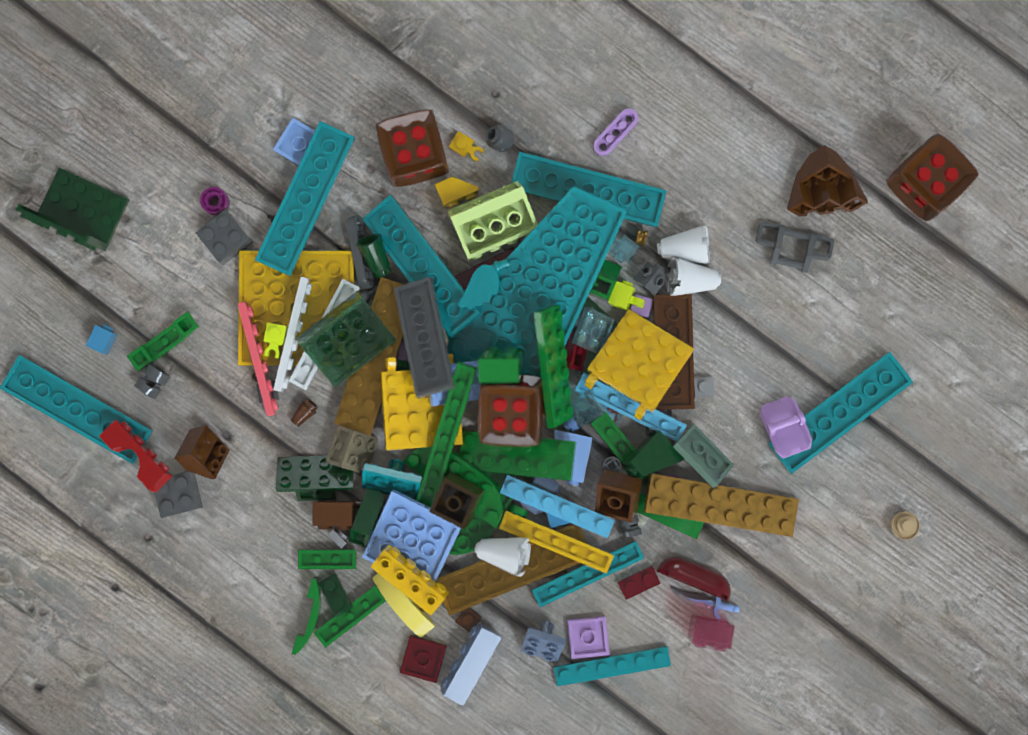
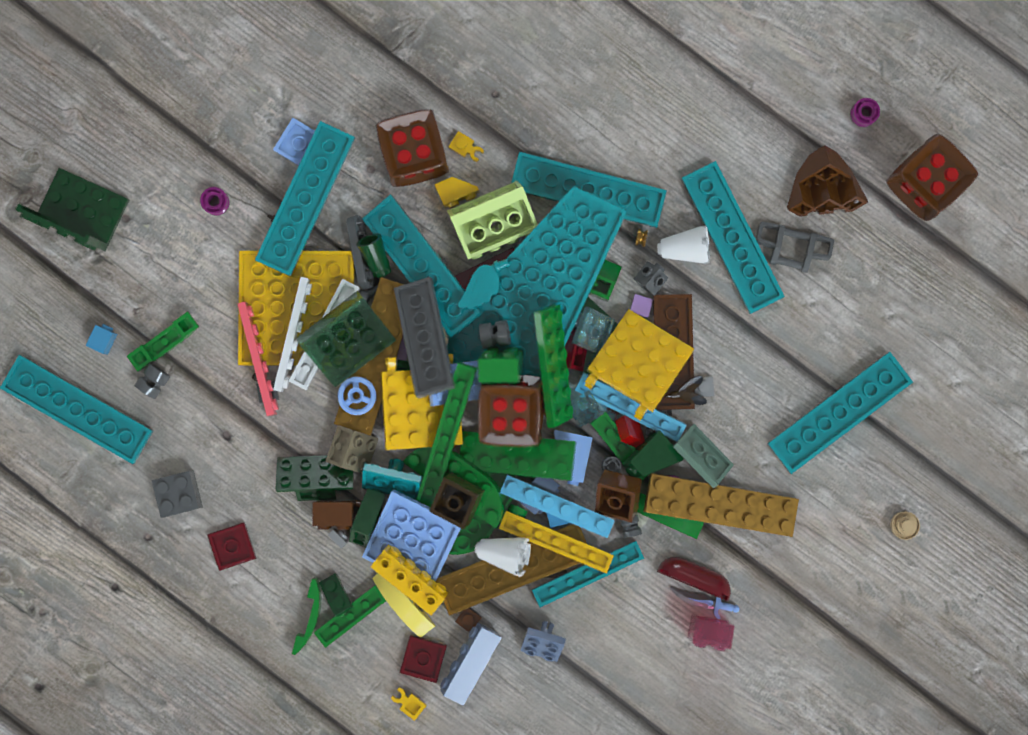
(151, 471): red arch -> none
(202, 452): reddish brown slope -> none
(224, 237): dark grey brick -> none
(231, 546): none -> dark red tile
(275, 336): neon yellow brick -> none
(305, 410): reddish brown cone -> none
(327, 559): green plate -> none
(355, 382): none -> light blue piece
(411, 705): none -> yellow plate
(494, 334): none -> dark grey wheel
(499, 138): dark grey head -> none
(571, 425): medium blue plate -> none
(588, 637): lavender tile -> none
(612, 666): teal plate -> none
(619, 125): lavender plate -> none
(623, 296): neon yellow brick -> none
(624, 250): clear light blue brick -> none
(630, 431): none -> red piece
(639, 582): dark red plate -> none
(686, 394): none -> dark brown piece
(690, 278): white cone -> none
(732, 237): none -> teal plate
(786, 427): lavender shield -> none
(868, 104): none -> magenta wheel

